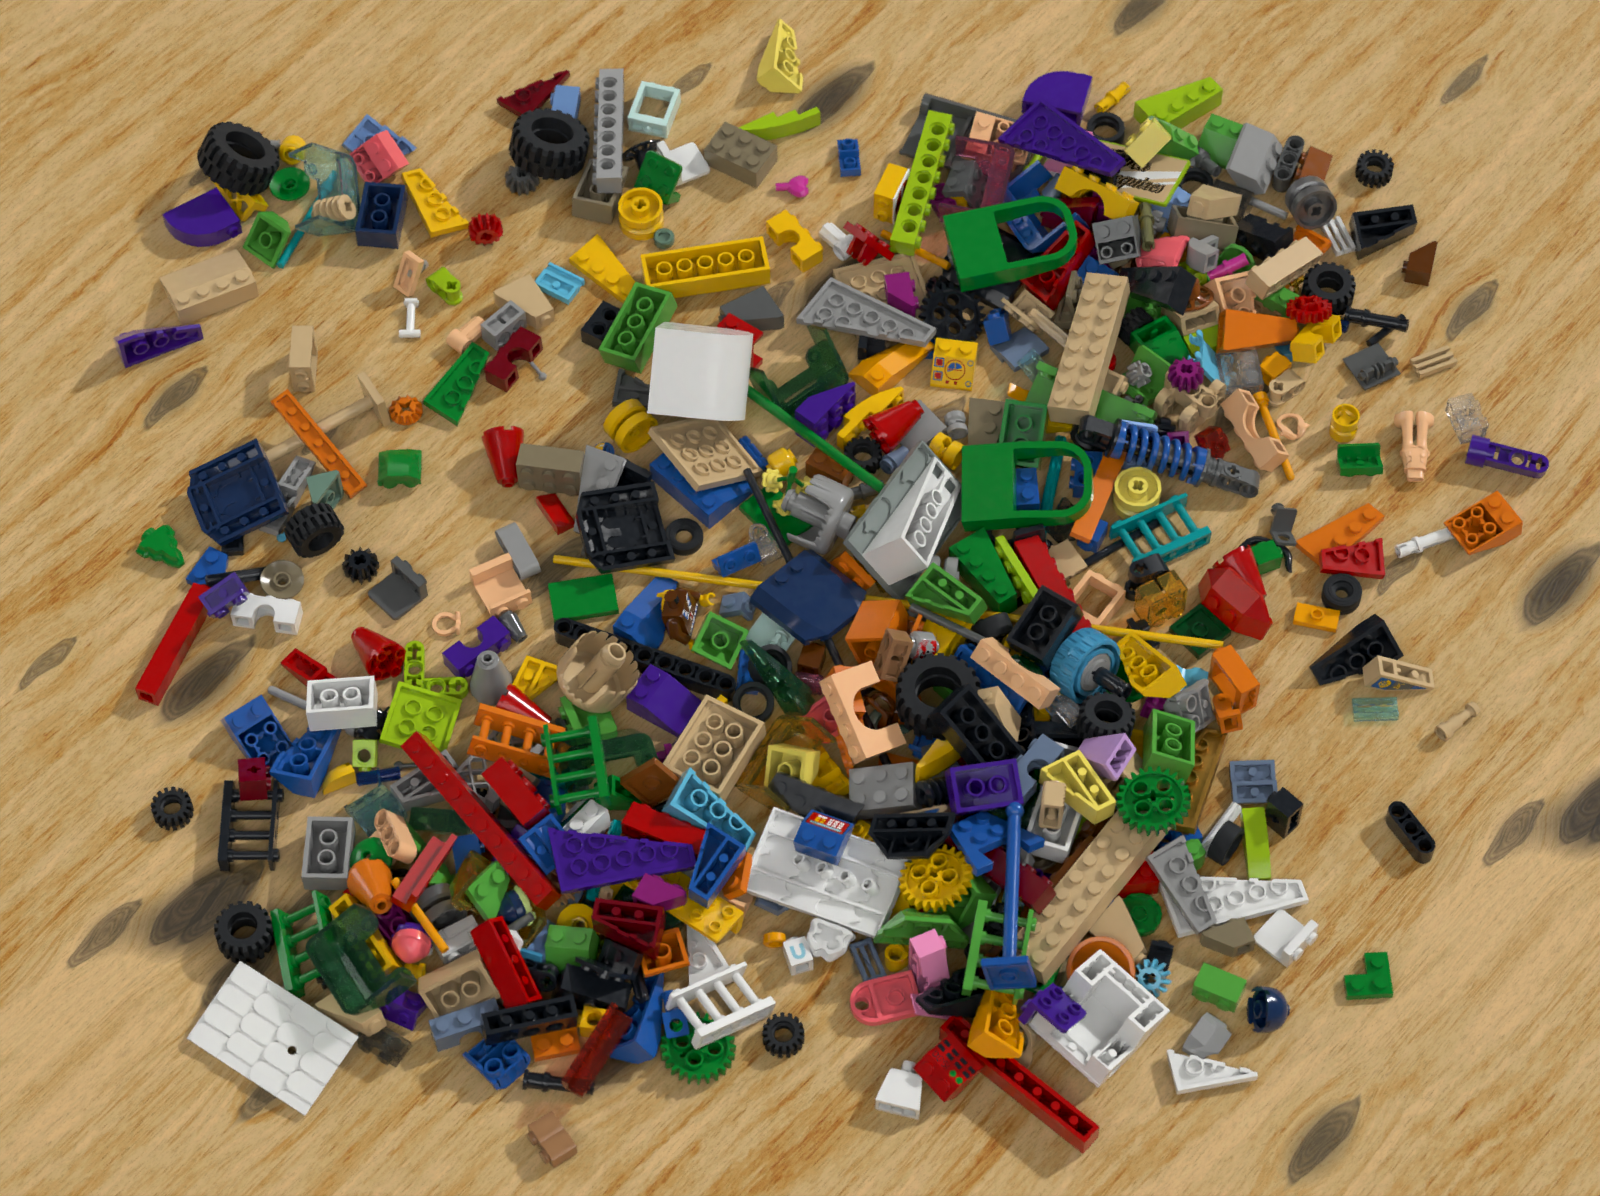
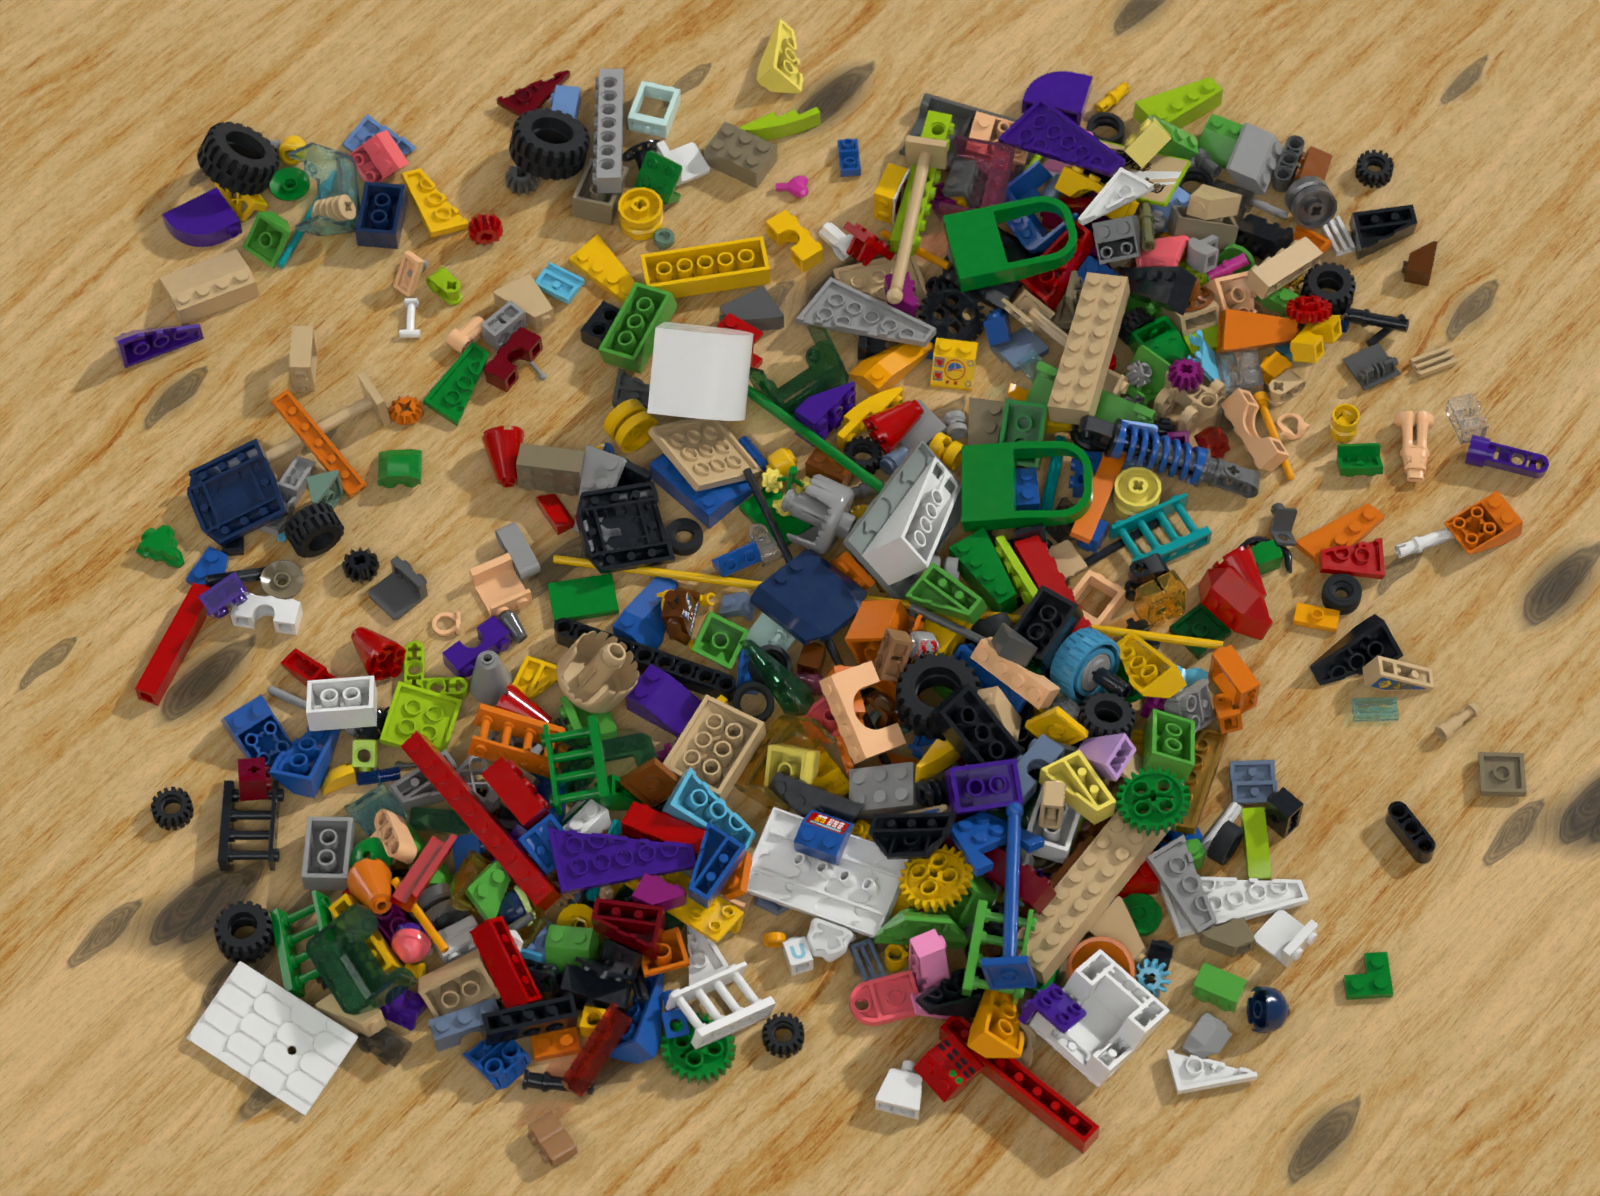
(925, 154): none -> tan piece
(1013, 646): none -> dark grey slope
(1057, 726): none -> yellow tile
(1117, 192): none -> white wing
(1501, 774): none -> dark tan plate

